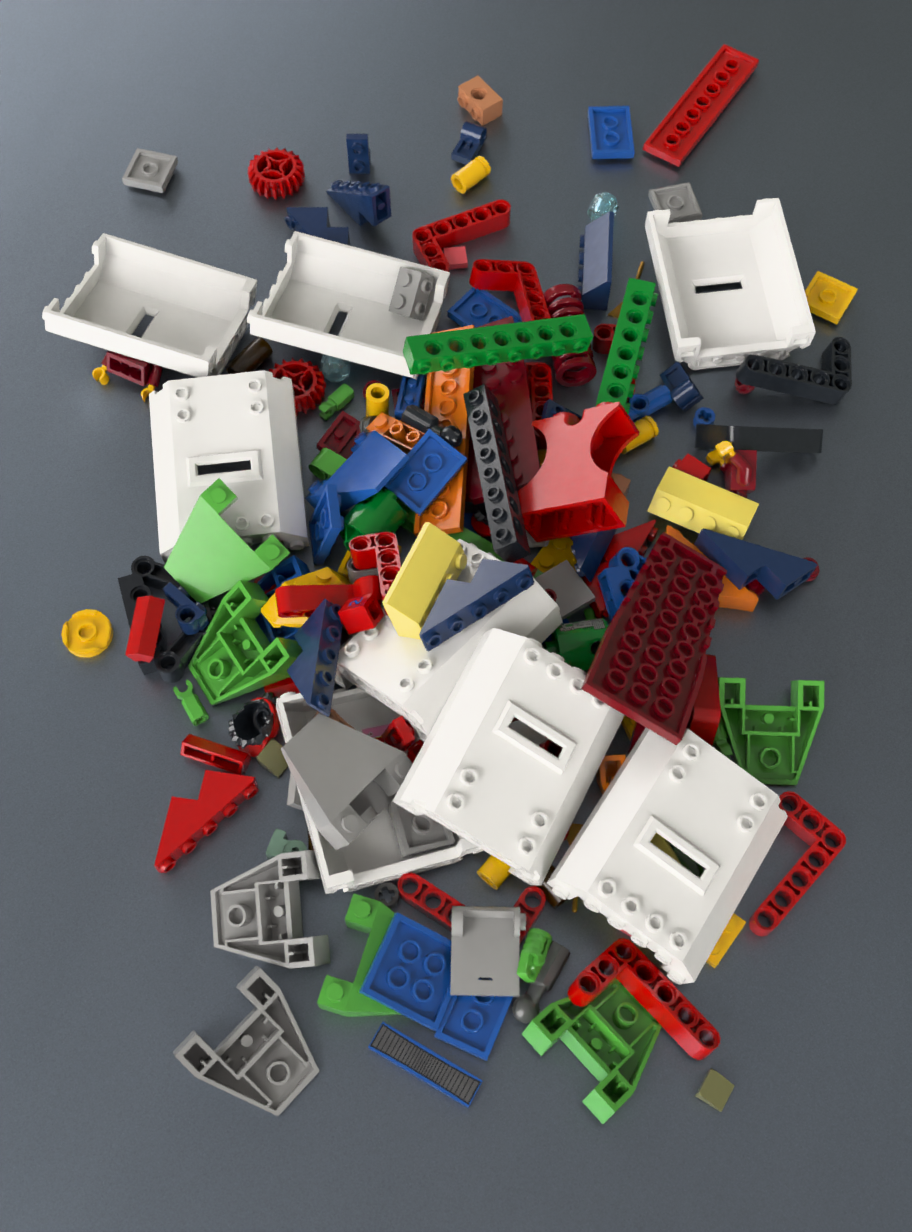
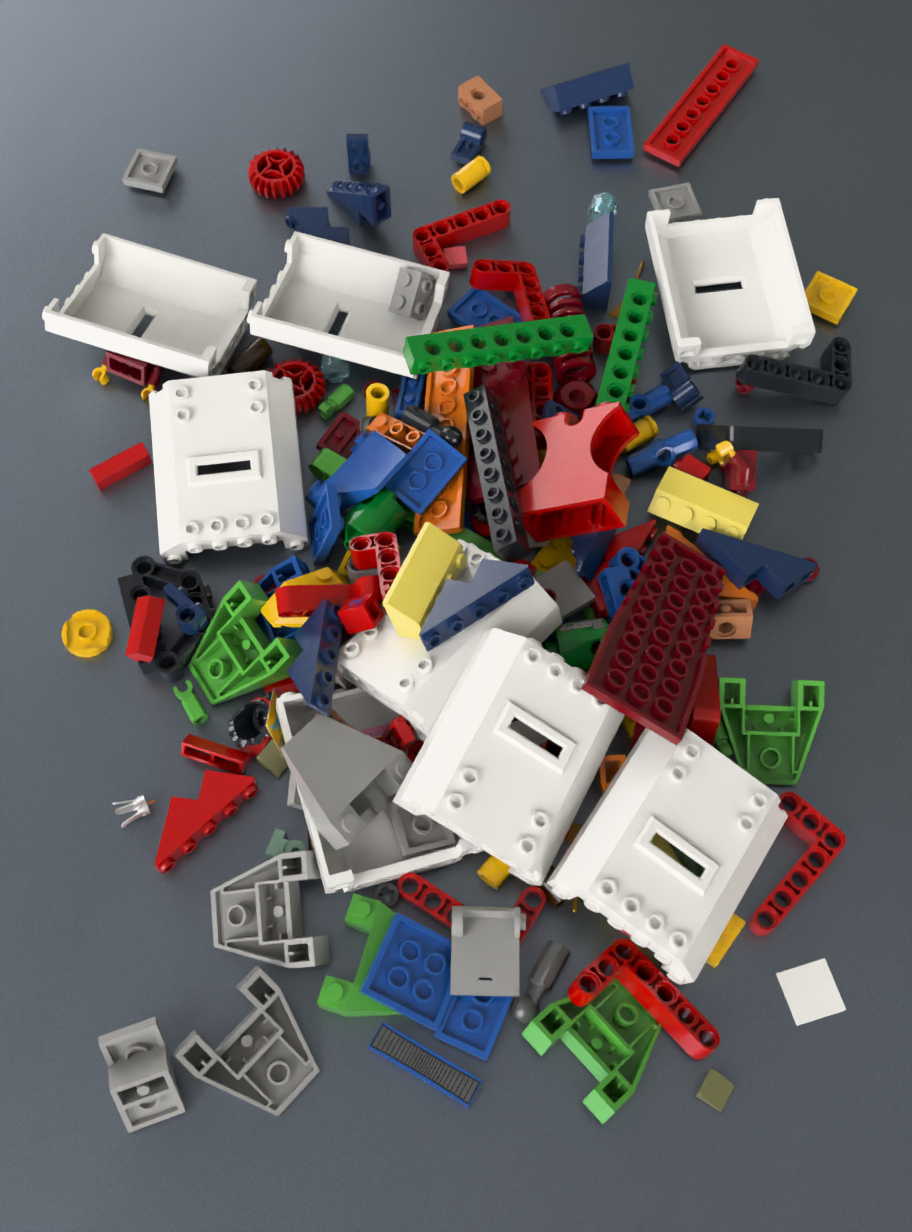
(120, 466): none -> red piece
(138, 804): none -> flat silver piece
(141, 1074): none -> light grey bracket
(212, 555): wedge -> none
(273, 724): none -> yellow sticker
(533, 954): bright green hinge -> none
(576, 396): none -> dark red piece
(589, 88): none -> dark blue slope
(674, 447): none -> blue piece
(733, 620): none -> nougat brick
(810, 991): none -> white sticker

